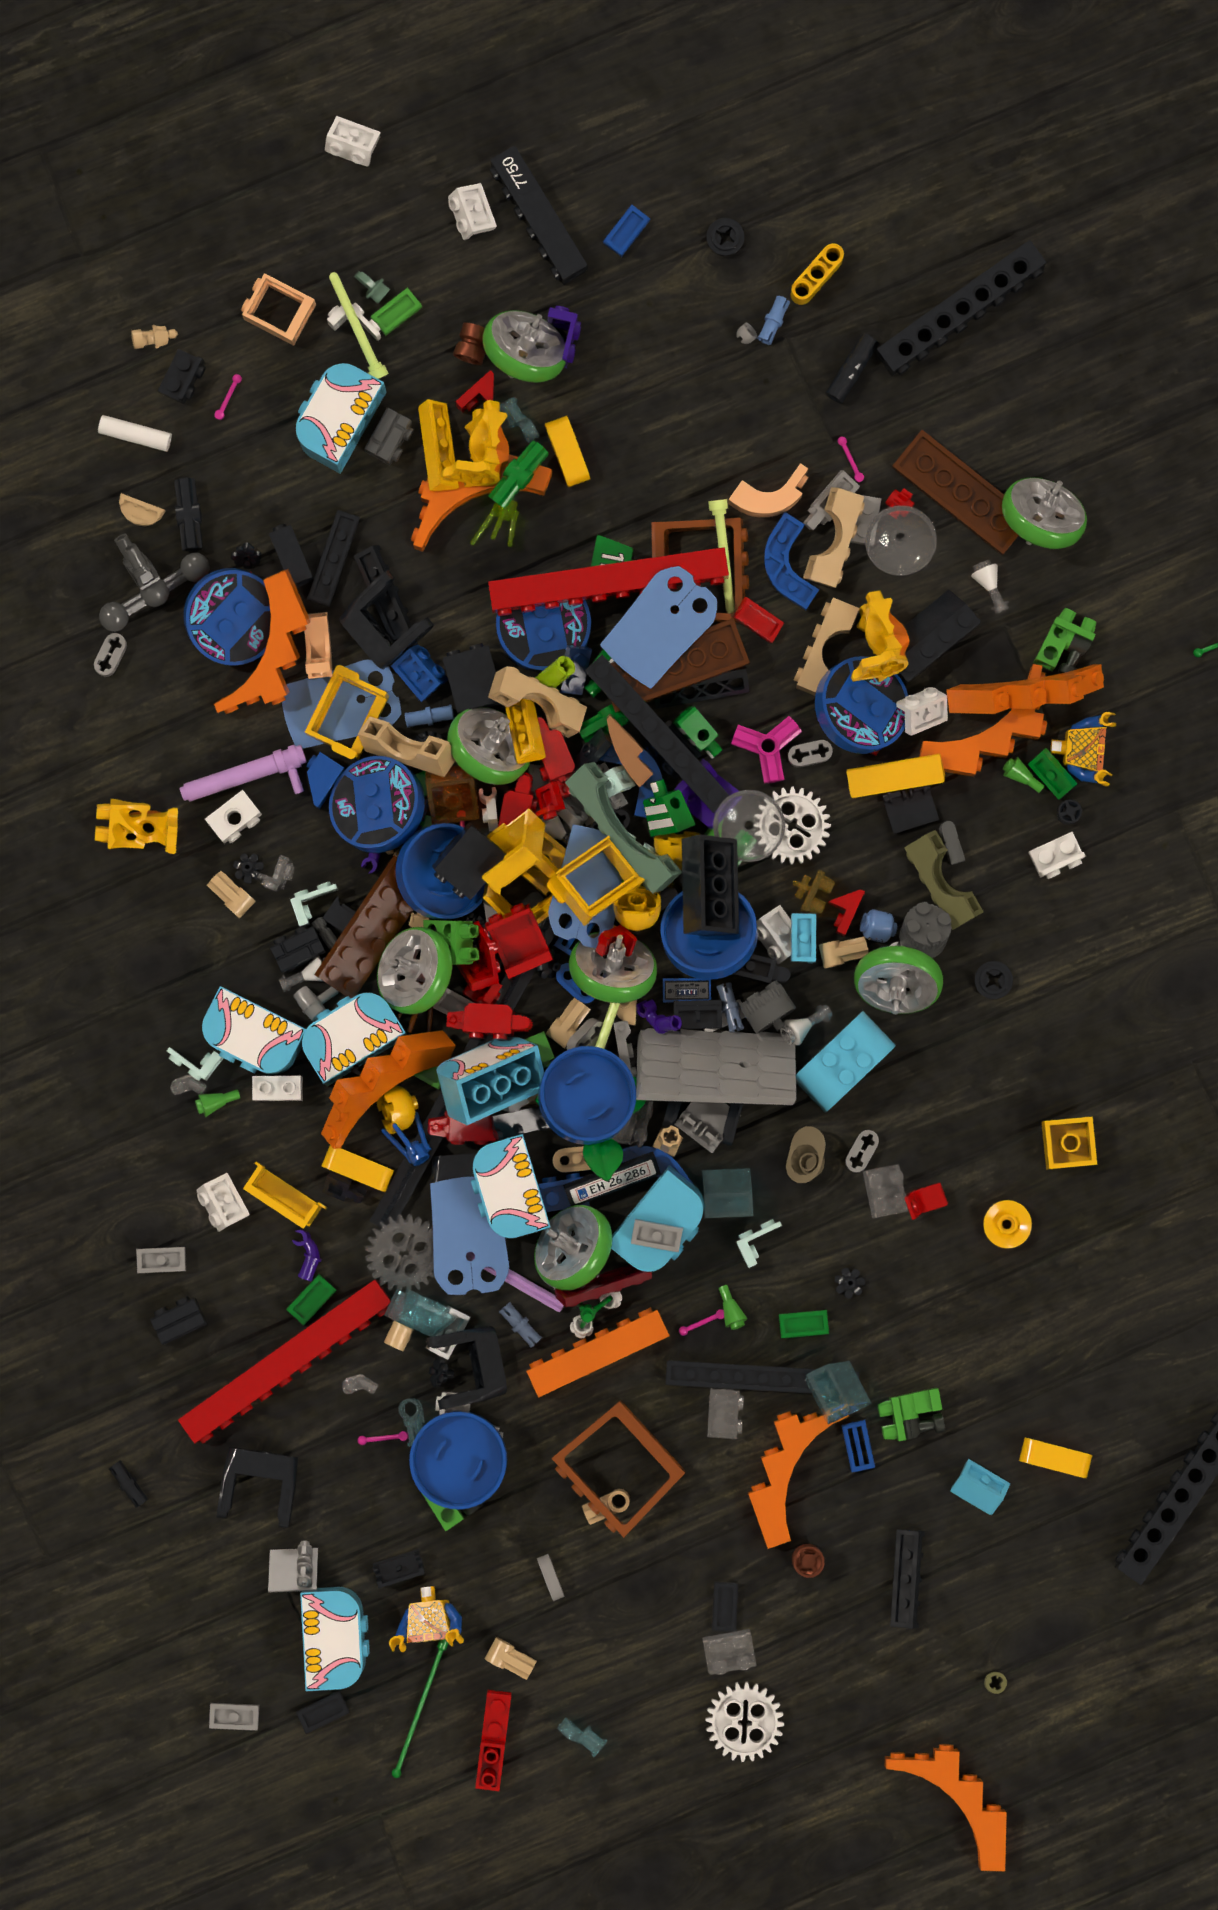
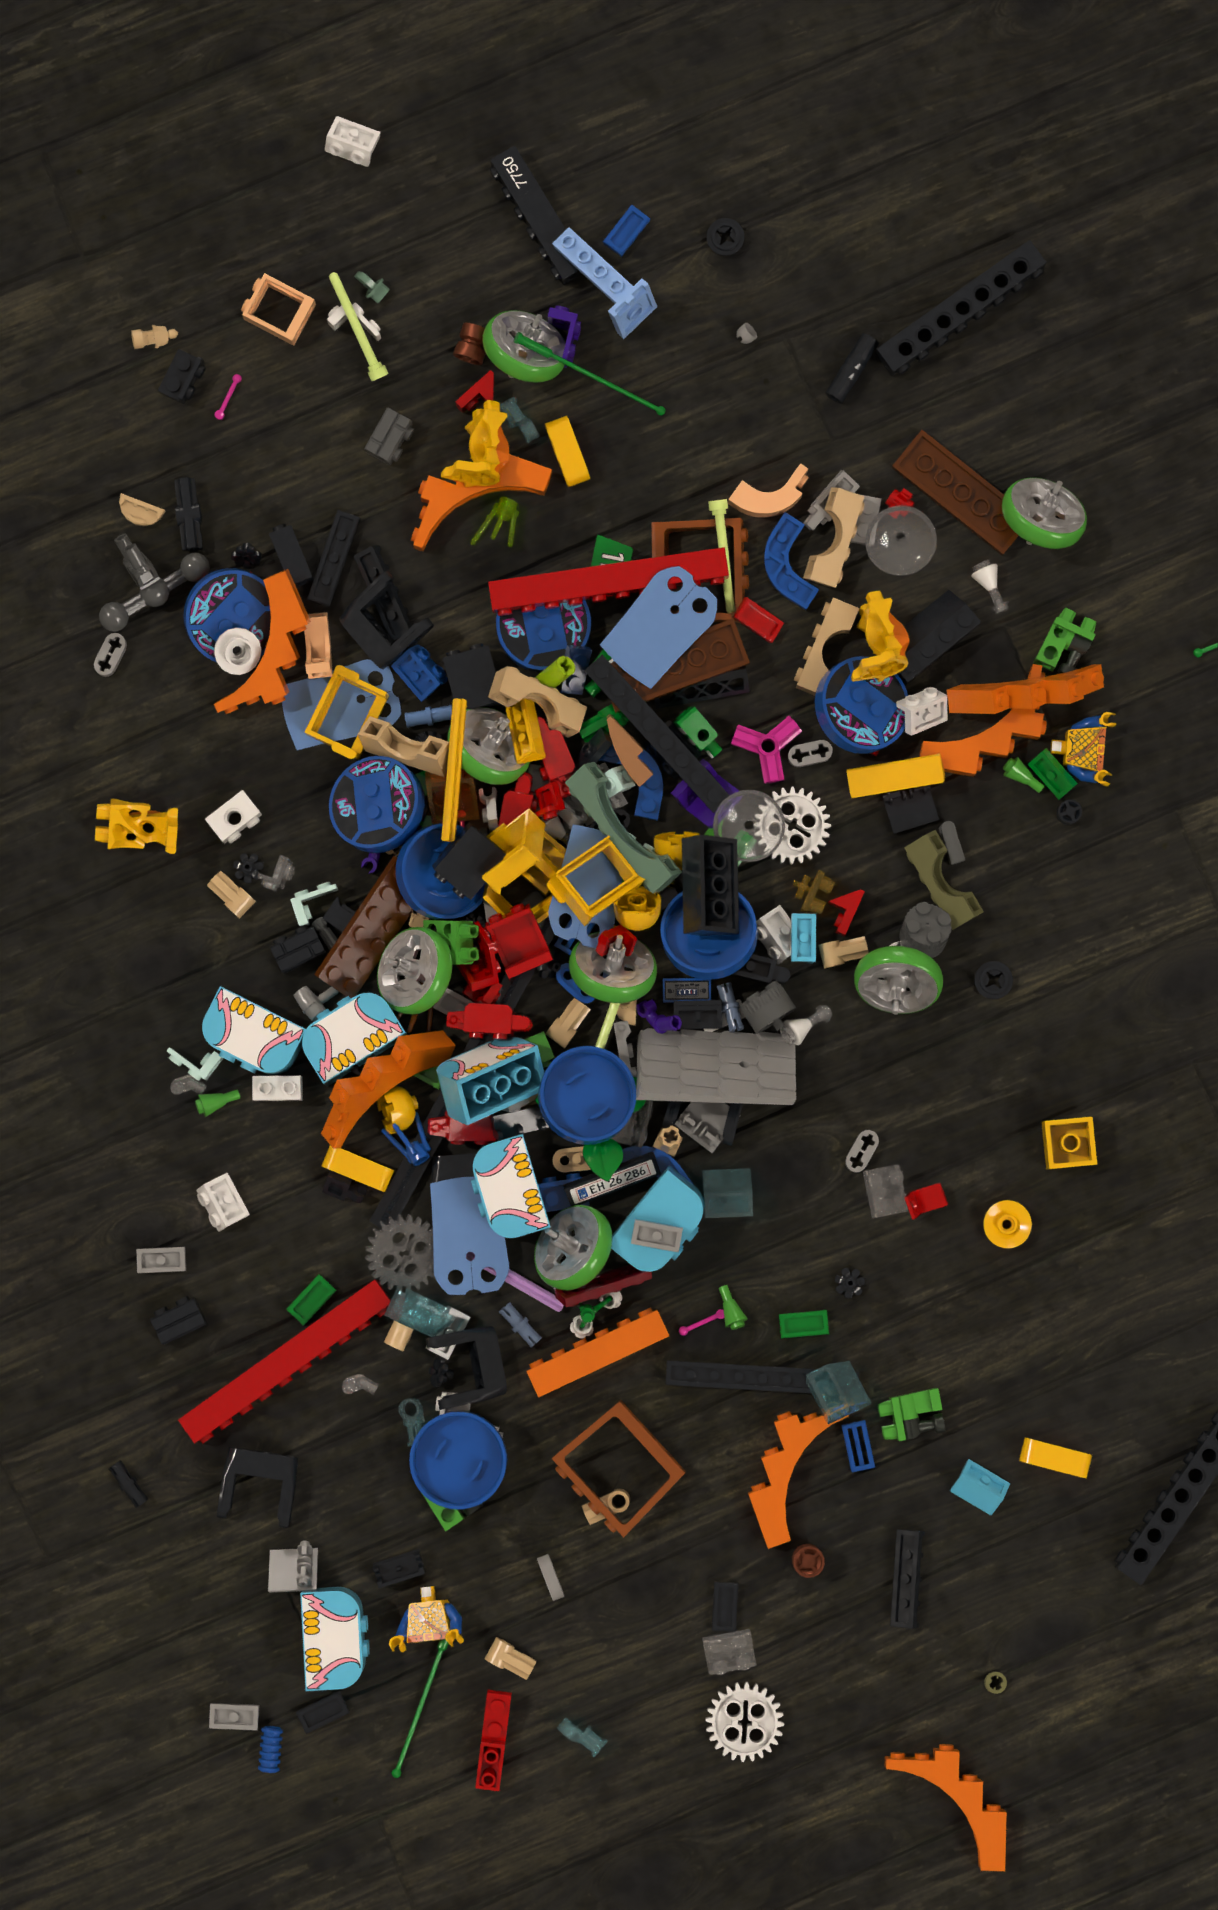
(134, 433): white piece -> none
(244, 660): none -> white piece
(270, 1749): none -> blue piece
(279, 762): lavender cylinder -> none
(282, 1197): yellow piece -> none
(306, 975): piece -> none
(312, 1256): dark purple piece -> none
(322, 777): blue slope -> none
(338, 414): brick -> none
(362, 1440): dark pink hinge -> none
(396, 311): bright green tile -> none
(437, 443): yellow slope -> none
(454, 770): none -> yellow axle
(471, 210): white bracket -> none
(518, 474): green piece -> none
(546, 352): none -> green piece
(586, 1035): light grey beam -> none
(630, 301): none -> light blue bracket
(666, 810): green torso -> none
(723, 1413): clear bracket -> none
(749, 1252): light aqua bracket -> none
(773, 320): medium blue pin -> none
(806, 1155): dark tan piece -> none
(820, 263): yellow beam -> none
(844, 1061): medium azure brick -> none
(858, 476): dark pink hinge -> none
(878, 925): medium blue head -> none
(1056, 855): white bracket -> none

